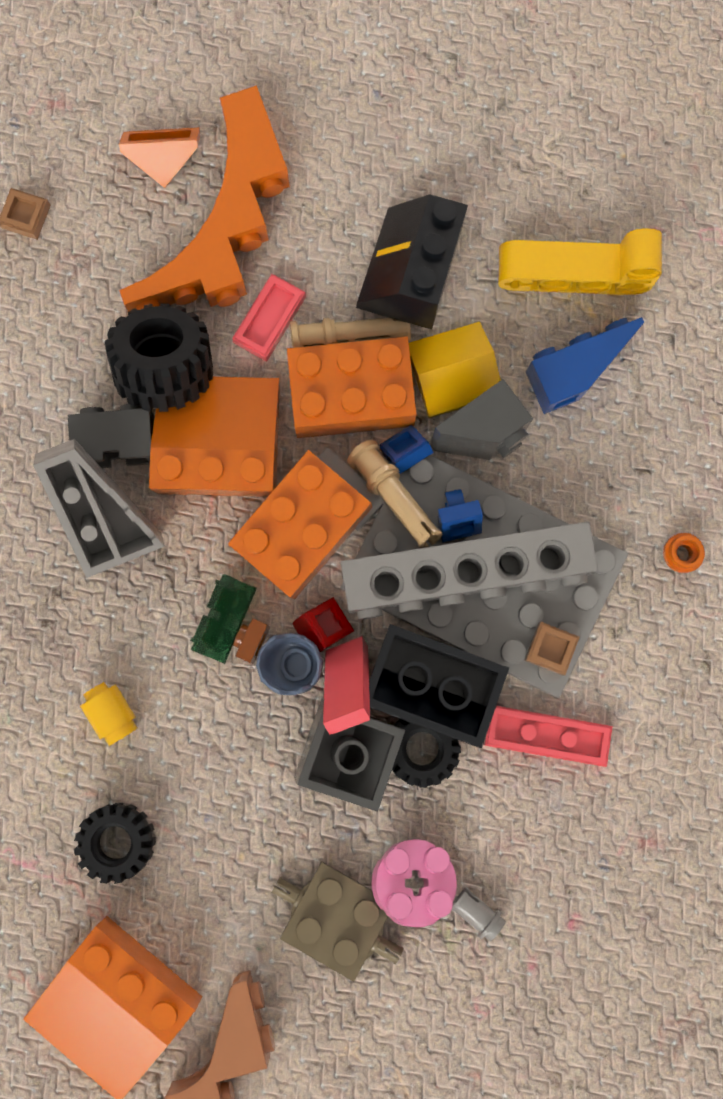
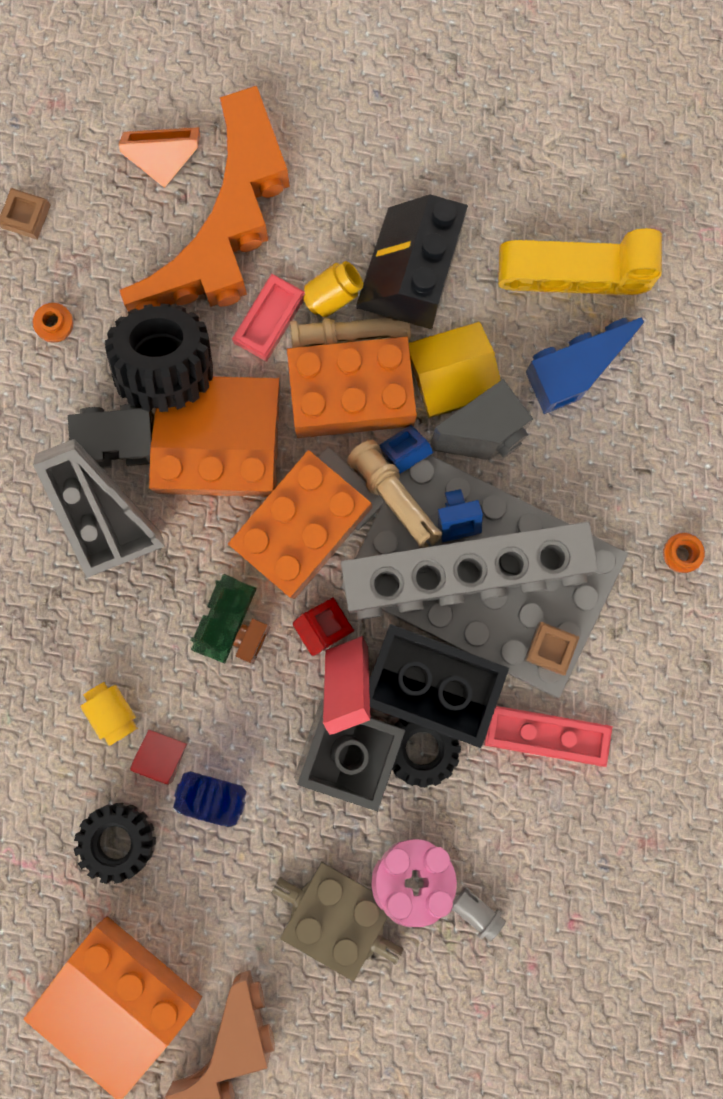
(60, 330): none -> orange plate
(158, 757): none -> red slope
(209, 799): none -> clear blue gear
(289, 664): sand blue hair -> none
(332, 289): none -> yellow brick

